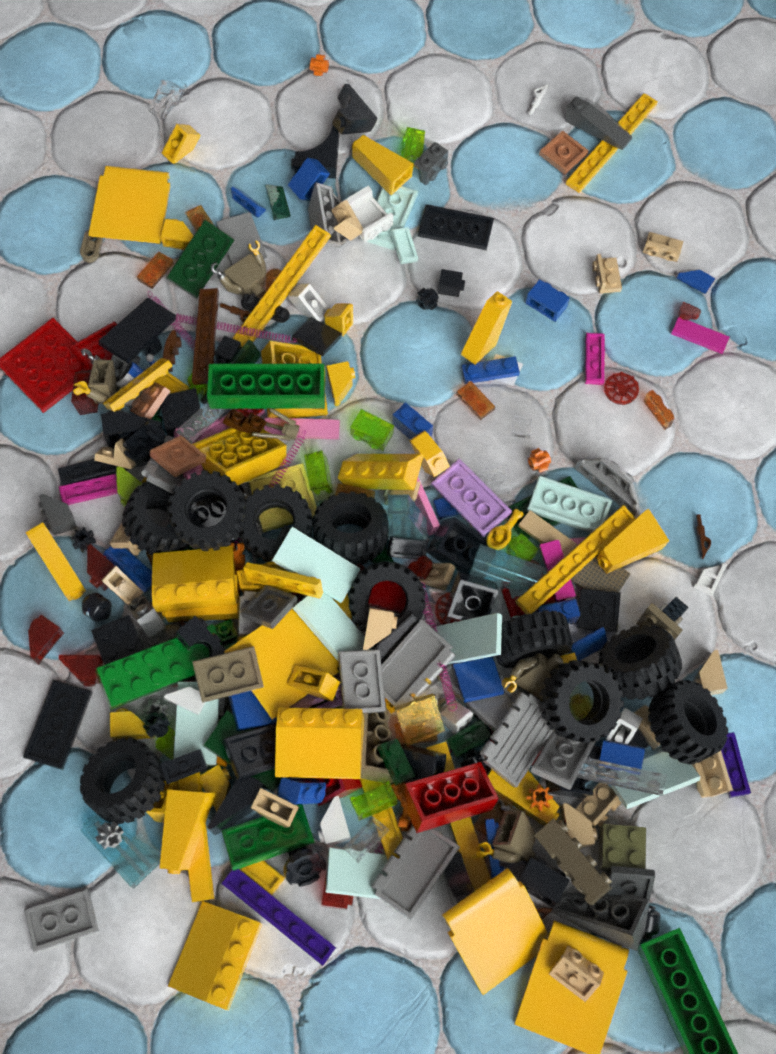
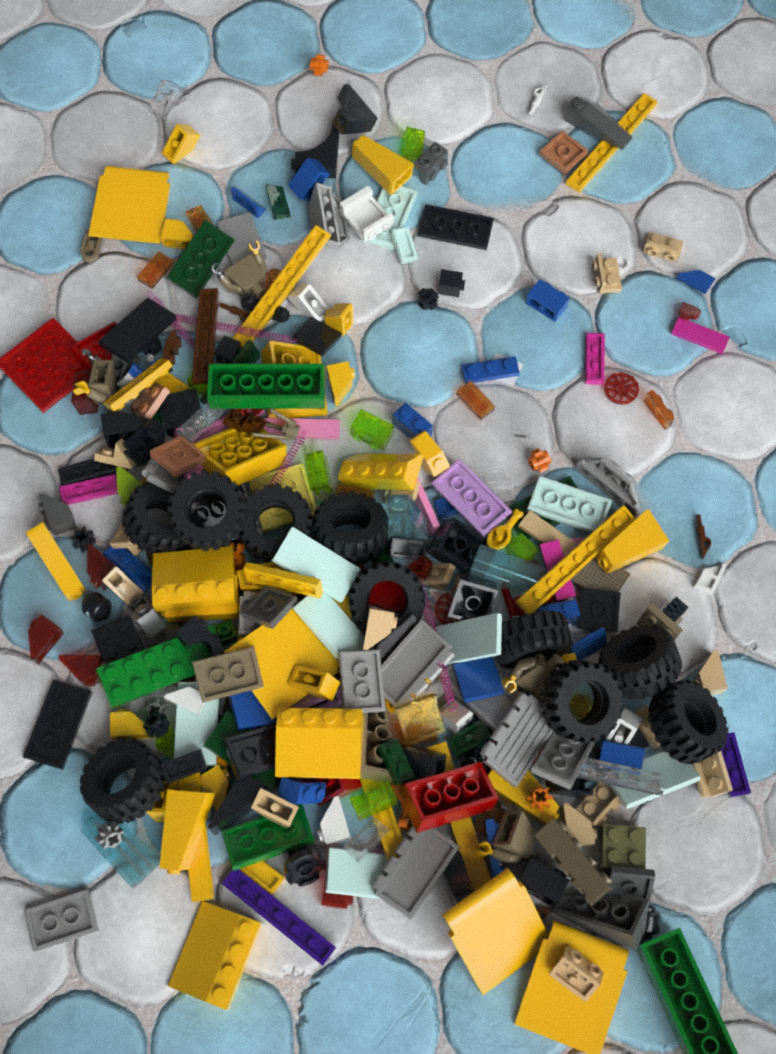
(348, 222): tan slope -> none
(487, 328): yellow slope -> none

